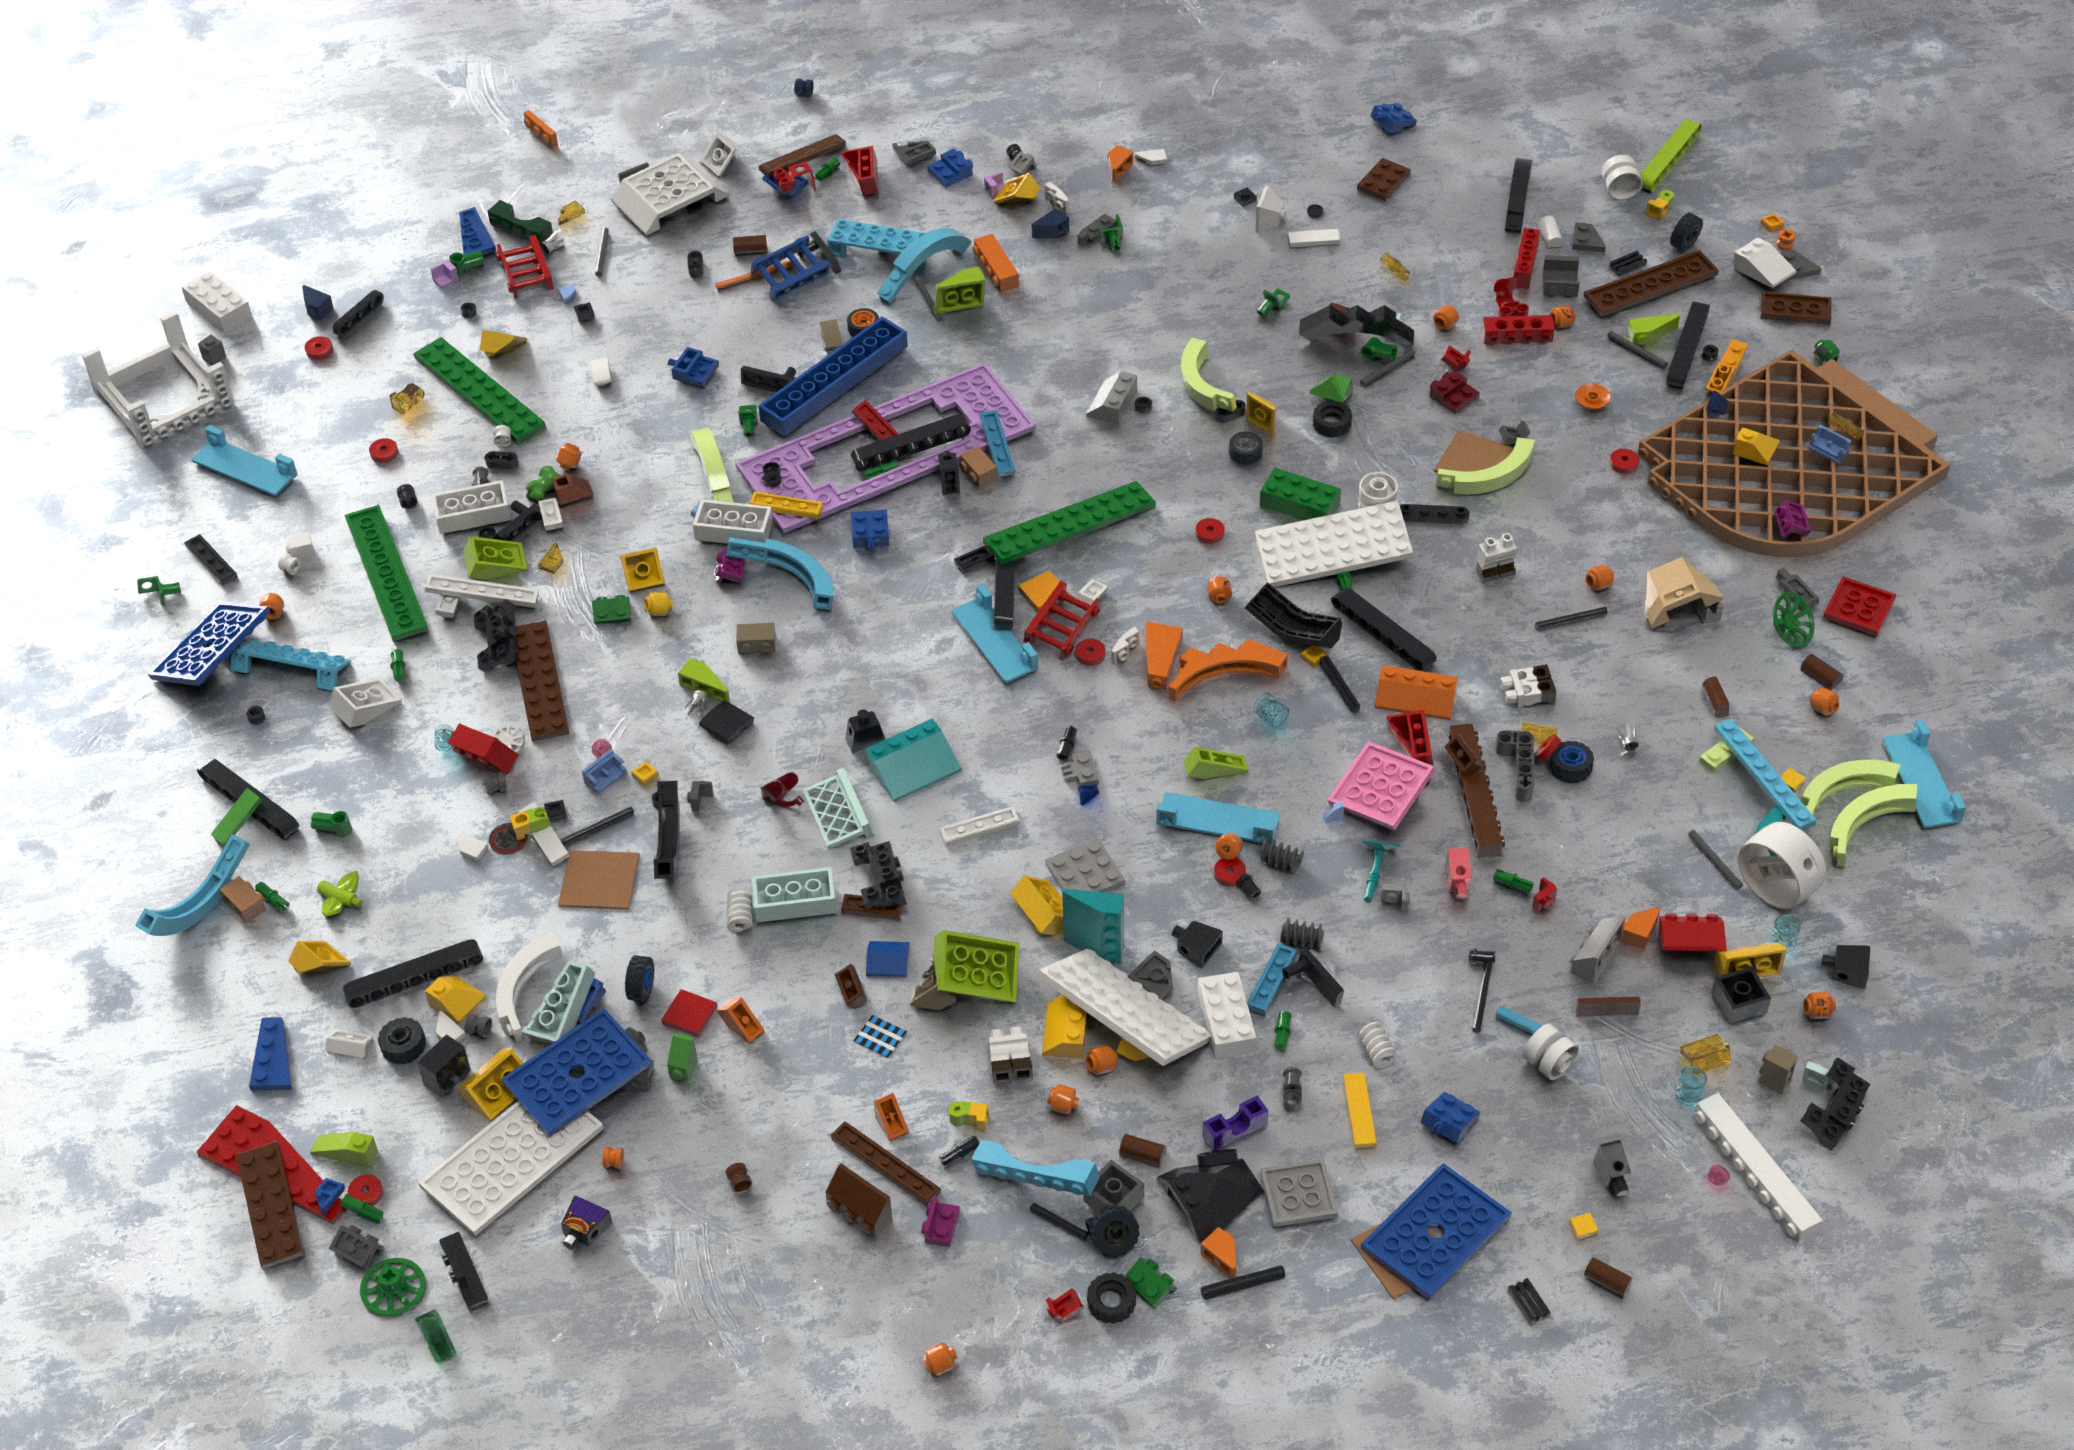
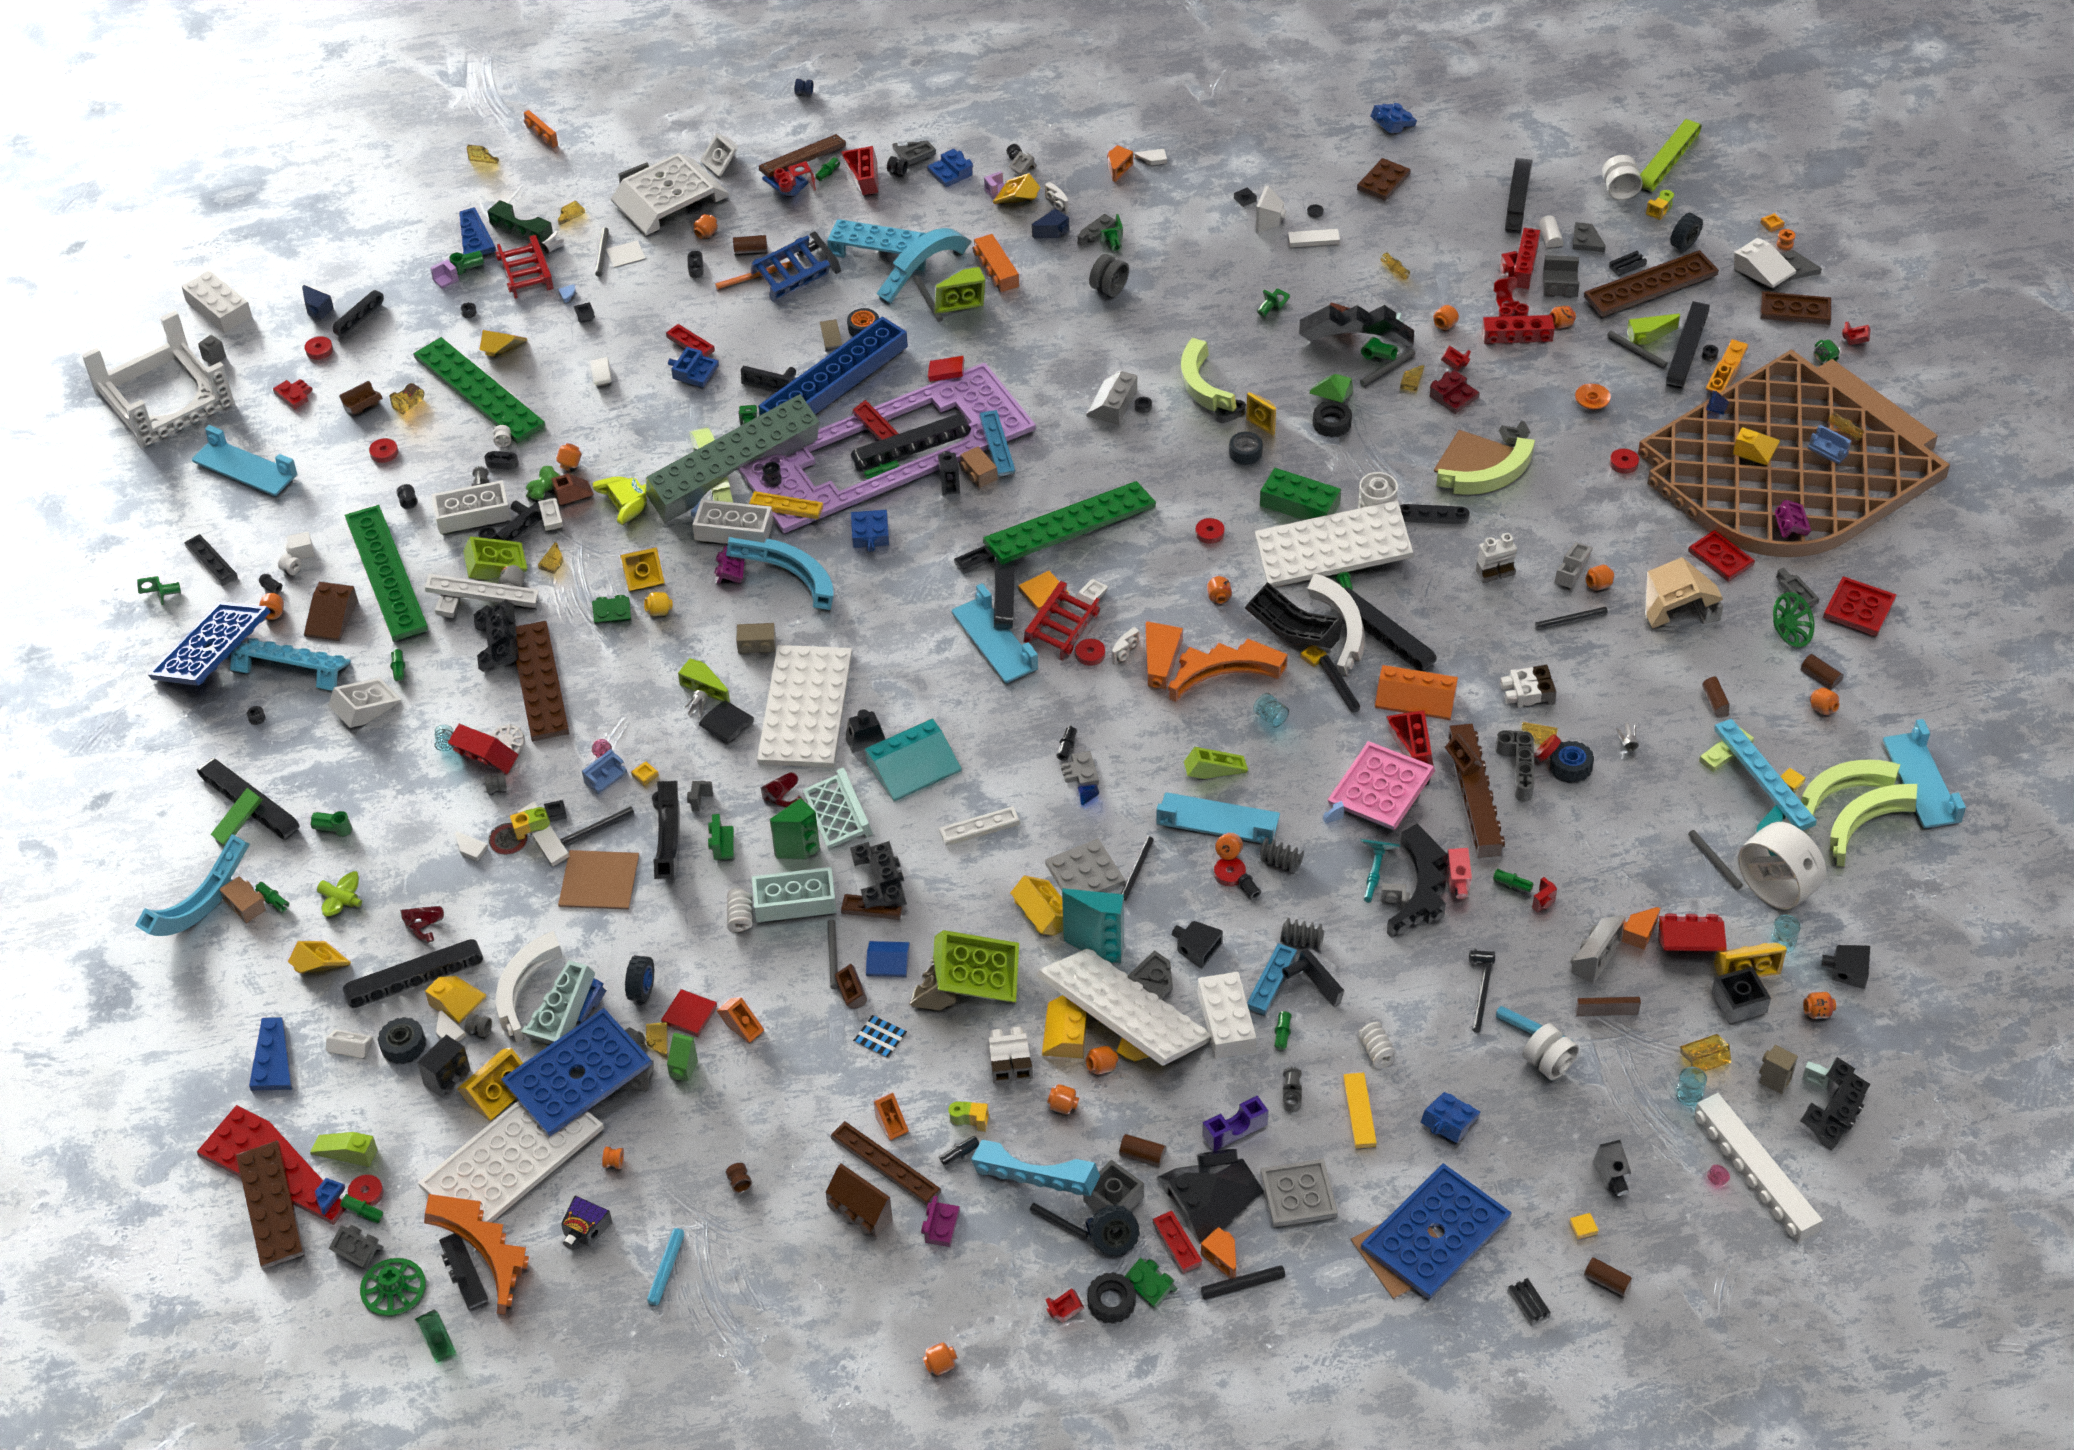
(267, 581): none -> black pin
(294, 393): none -> red hinge
(330, 611): none -> reddish brown slope
(359, 398): none -> reddish brown bracket
(427, 915): none -> dark red helmet
(465, 1220): none -> orange arch
(480, 154): none -> clear yellow tile
(512, 576): none -> light grey head
(625, 253): none -> white sticker
(625, 494): none -> neon yellow torso
(658, 1038): none -> clear yellow tile
(665, 1266): none -> medium azure axle
(686, 338): none -> red plate
(688, 479): none -> sand green arch
(705, 226): none -> orange head
(722, 839): none -> green bracket
(795, 832): none -> green slope
(805, 706): none -> white plate
(832, 953): none -> dark grey bar
(896, 165): none -> black wheel
(946, 368): none -> red tile
(1109, 275): none -> dark grey wheel
(1137, 867): none -> black bar
(1177, 1242): none -> red plate
(1337, 597): none -> white arch
(1412, 378): none -> clear yellow tile
(1431, 883): none -> black arch
(1508, 263): none -> red bracket
(1573, 564): none -> light grey slope
(1721, 555): none -> red tile
(1857, 334): none -> red bracket

